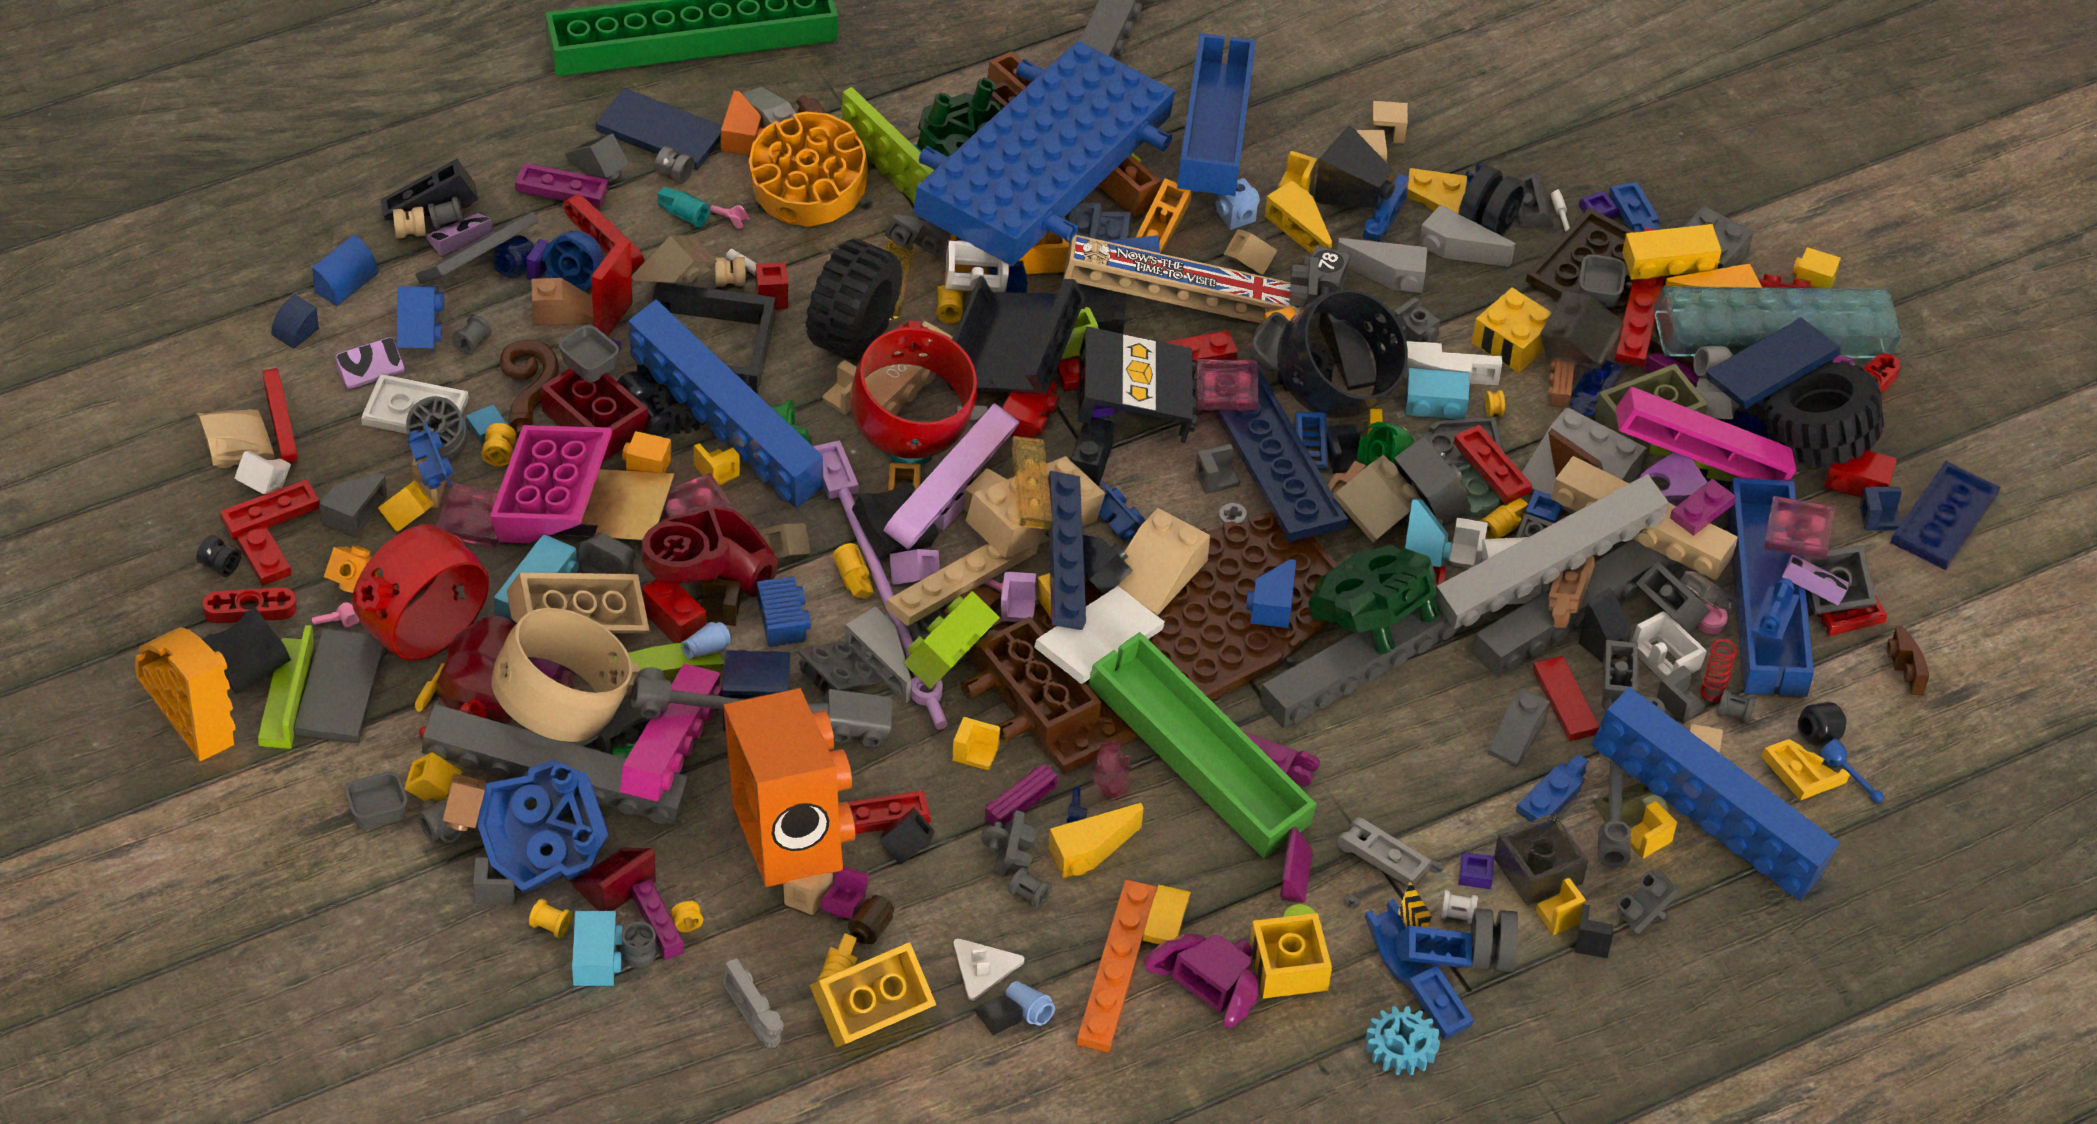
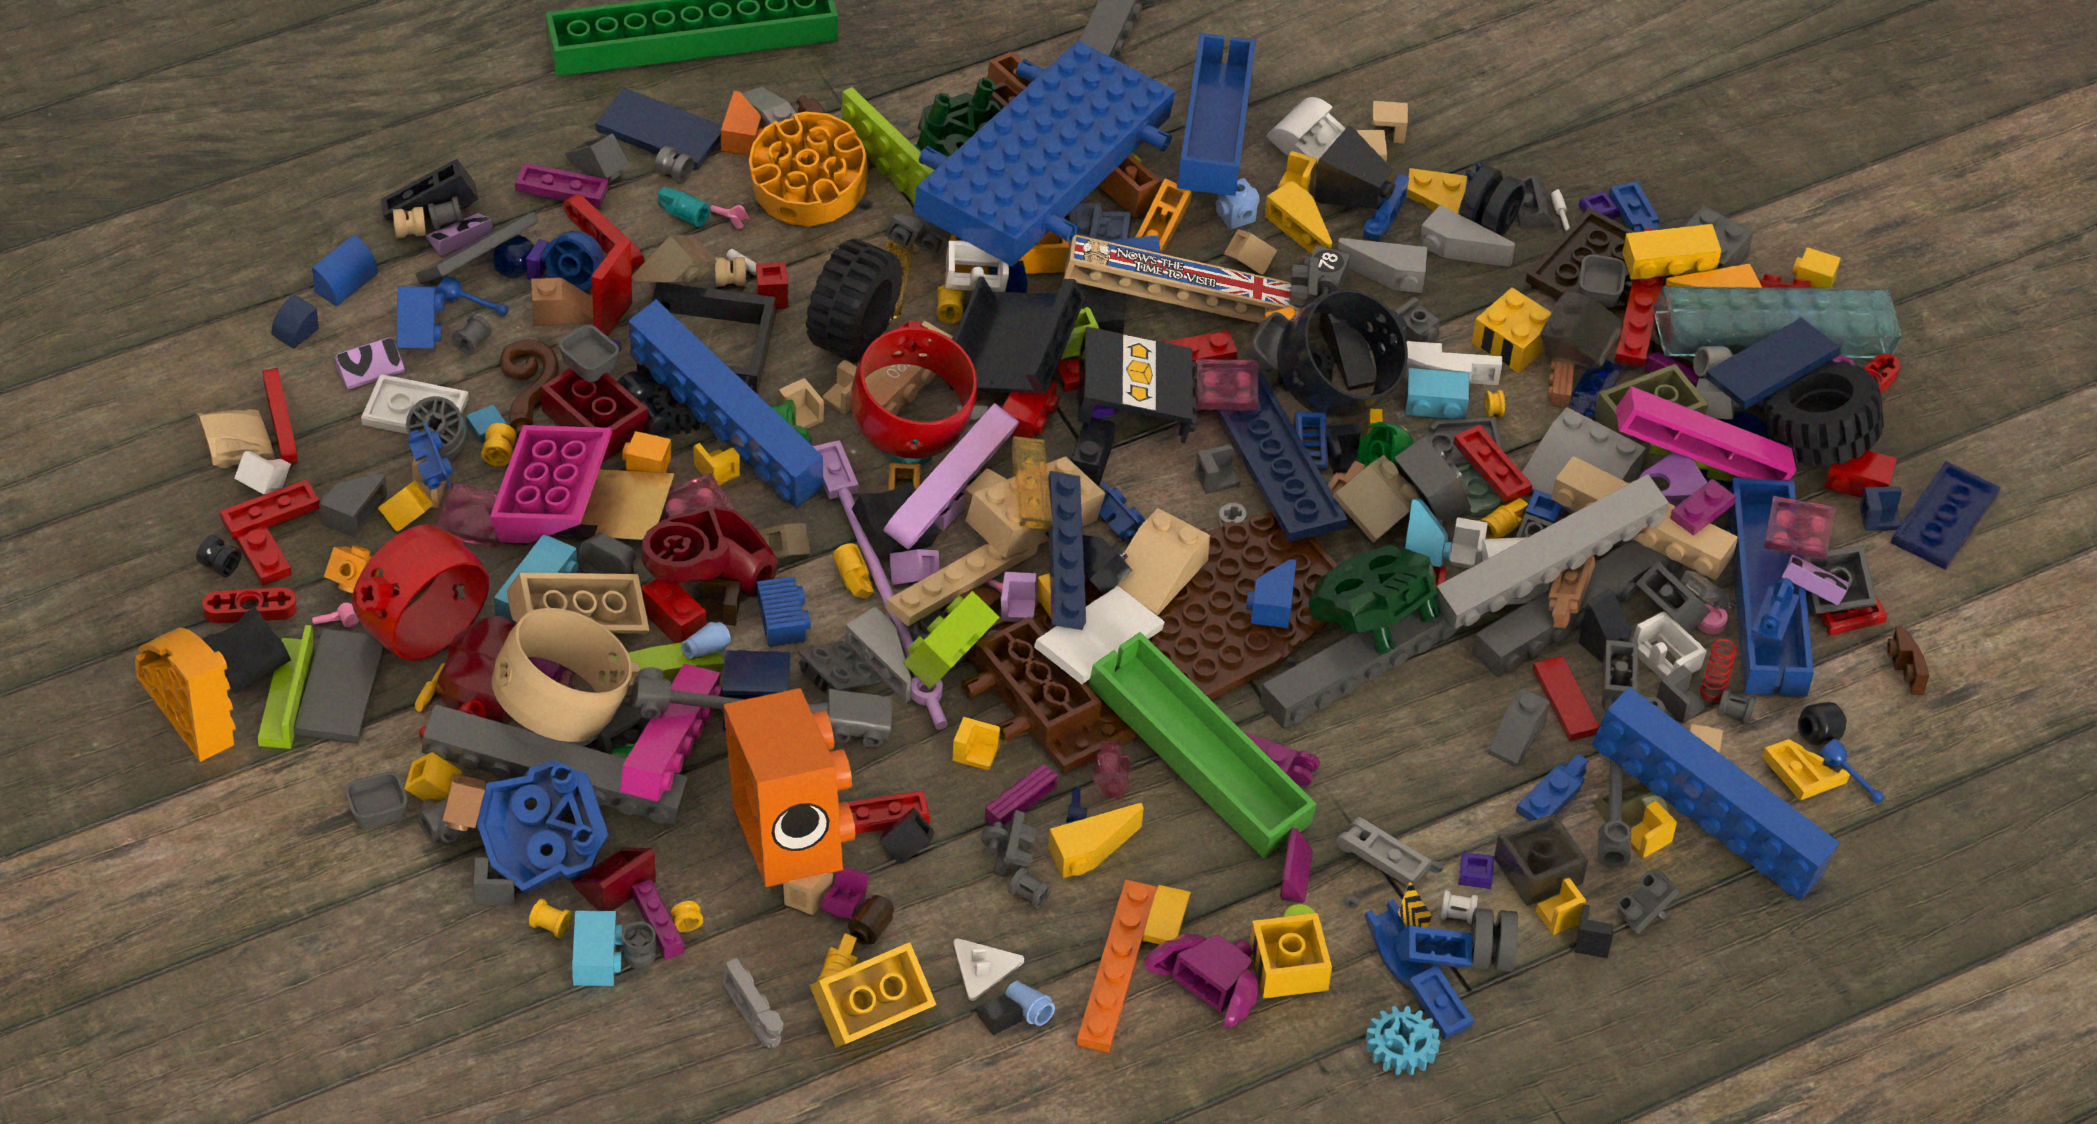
(453, 290): none -> blue hinge
(807, 403): none -> tan panel
(1307, 129): none -> white brick
(1564, 450): reddish brown slope -> none

